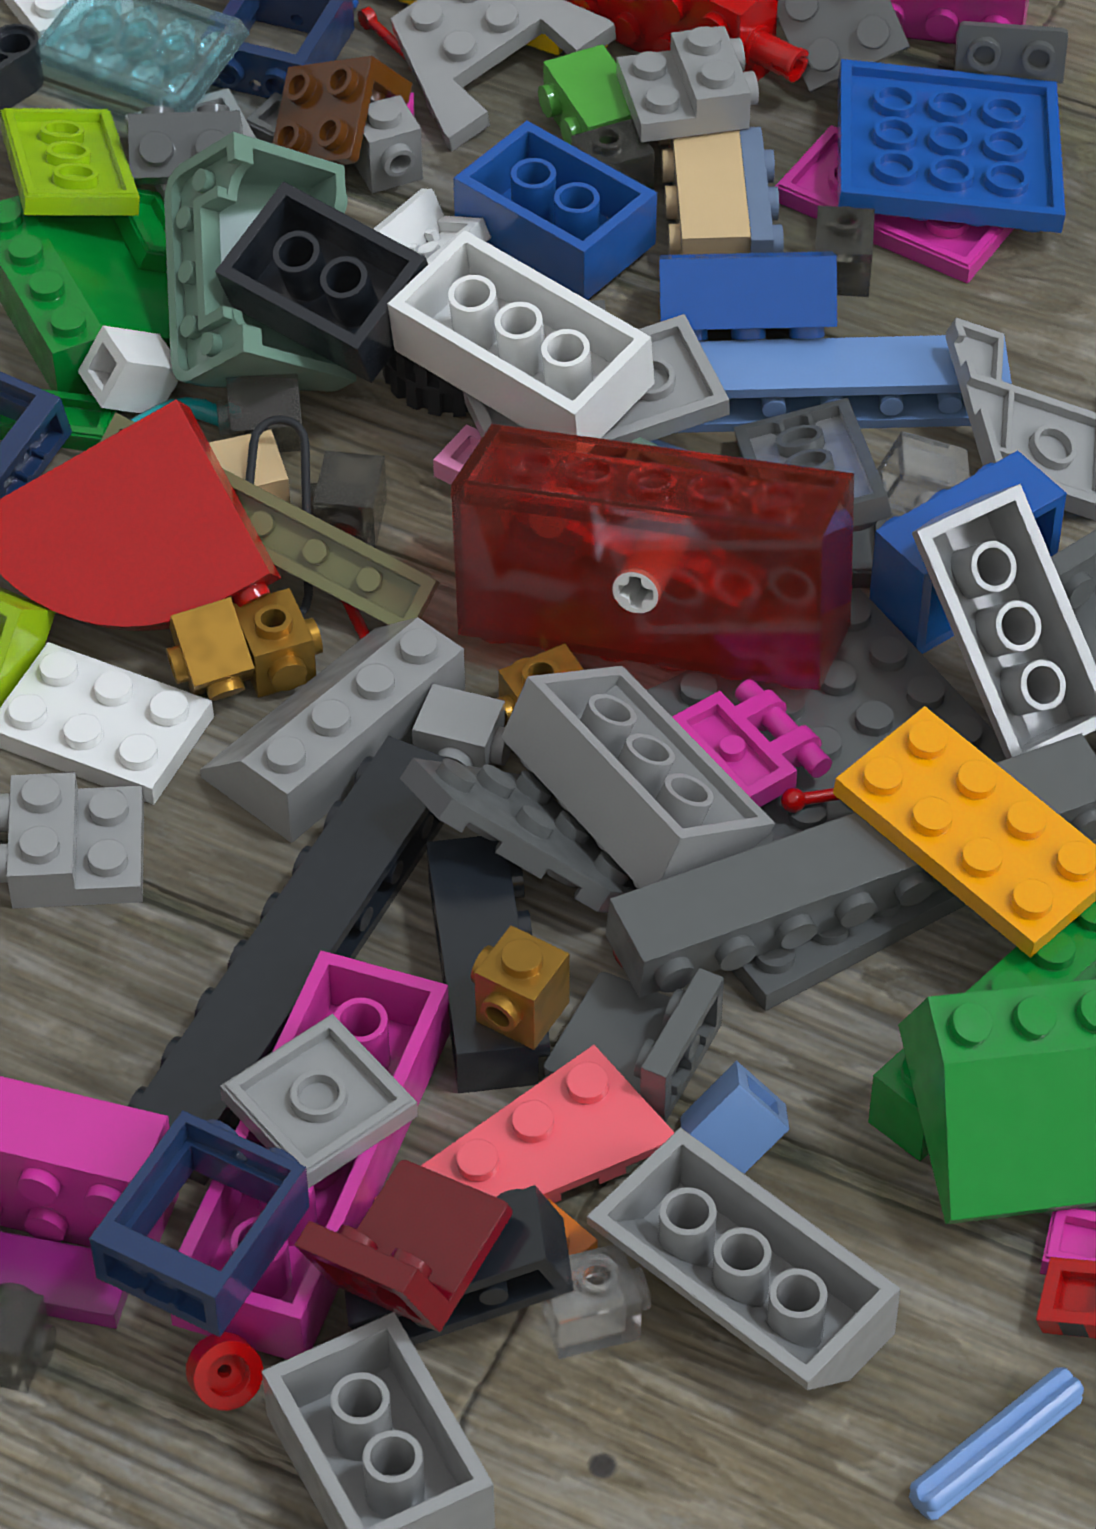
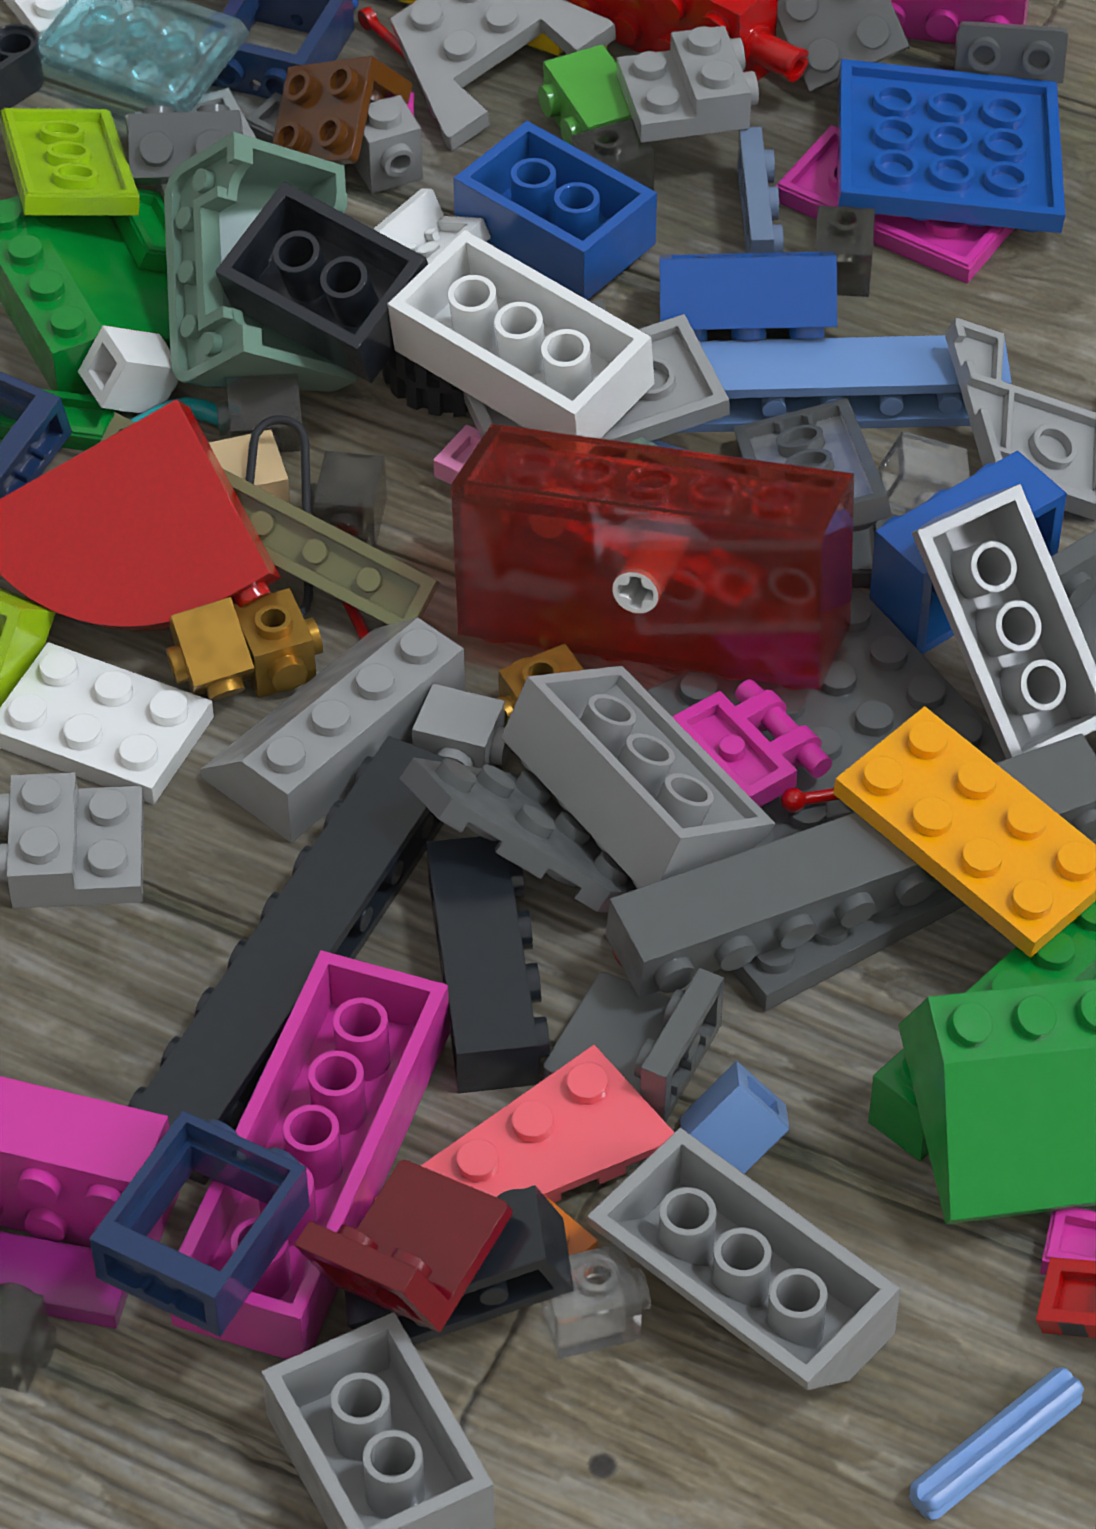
(224, 1371): red tile -> none
(320, 1099): light grey tile -> none
(521, 986): pearl gold brick -> none
(705, 194): tan brick -> none

